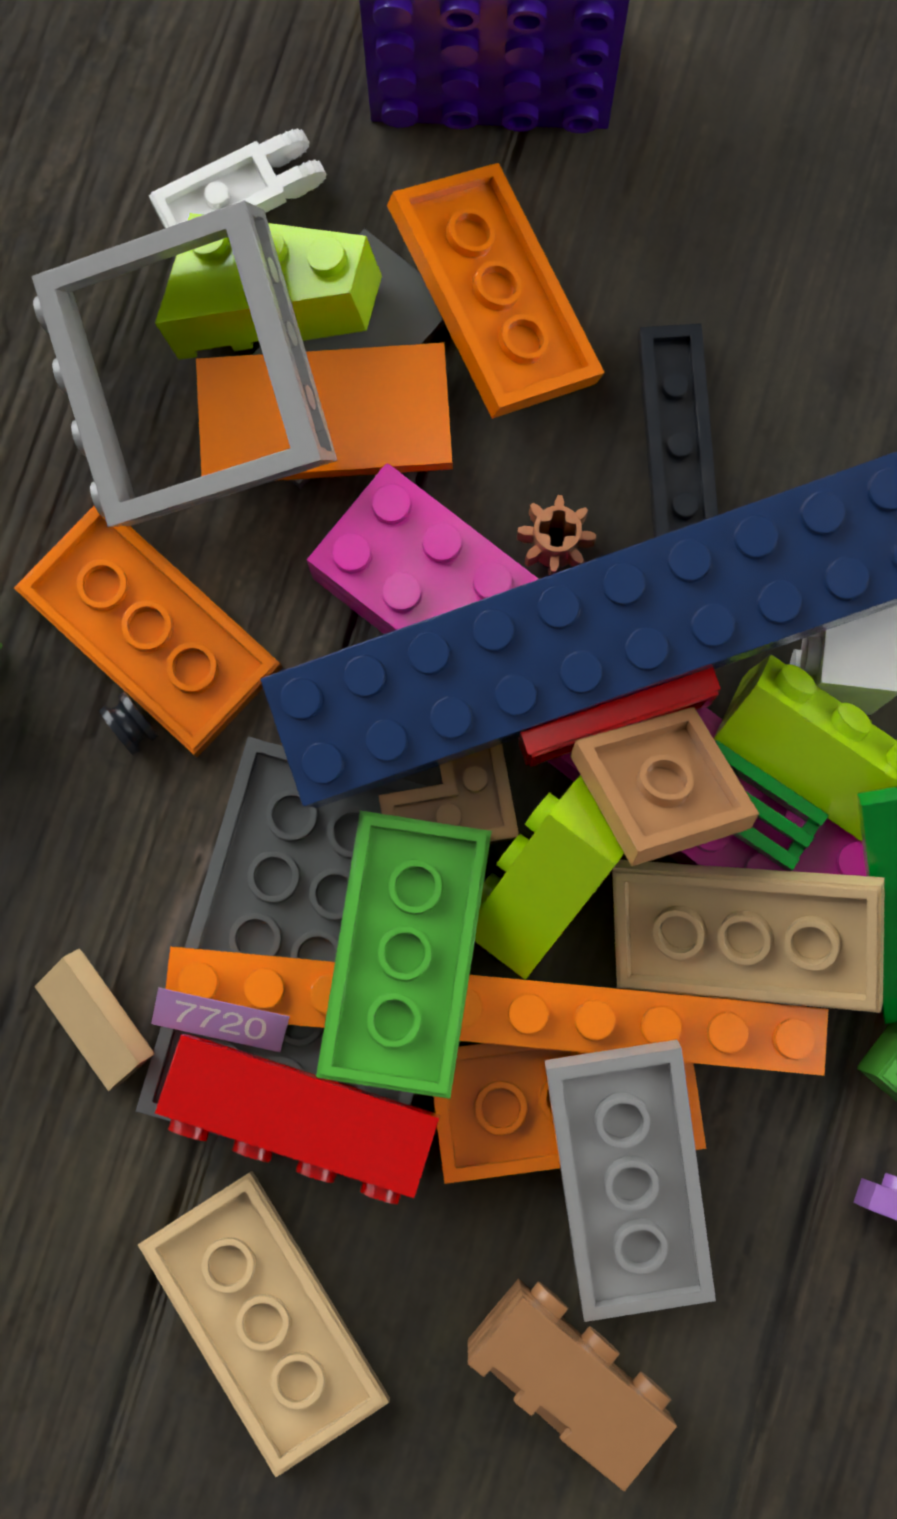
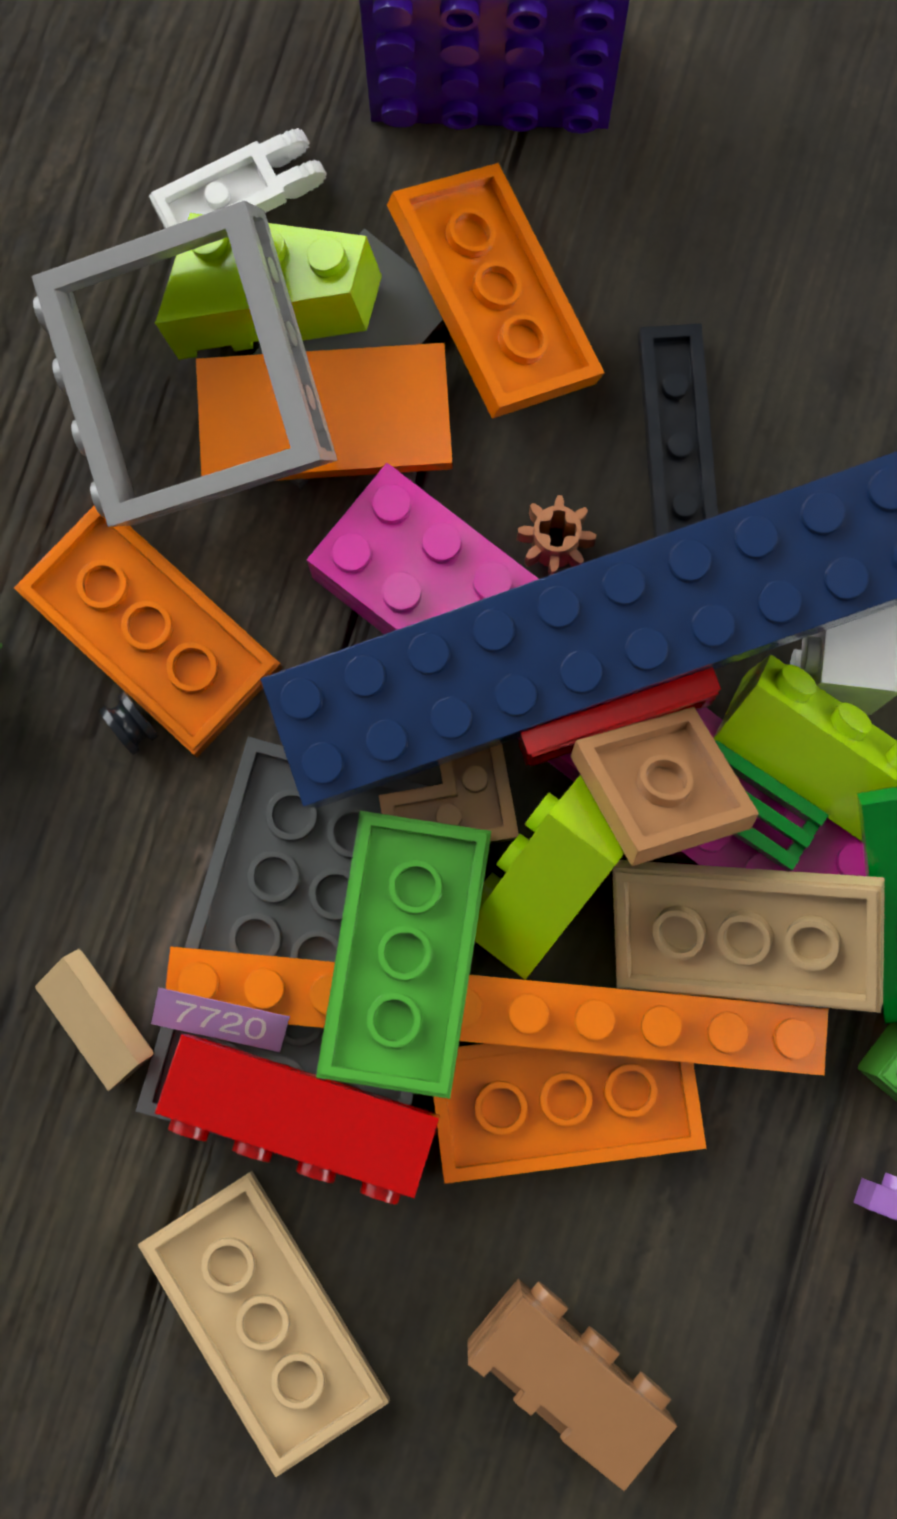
(630, 1180): light grey plate -> none

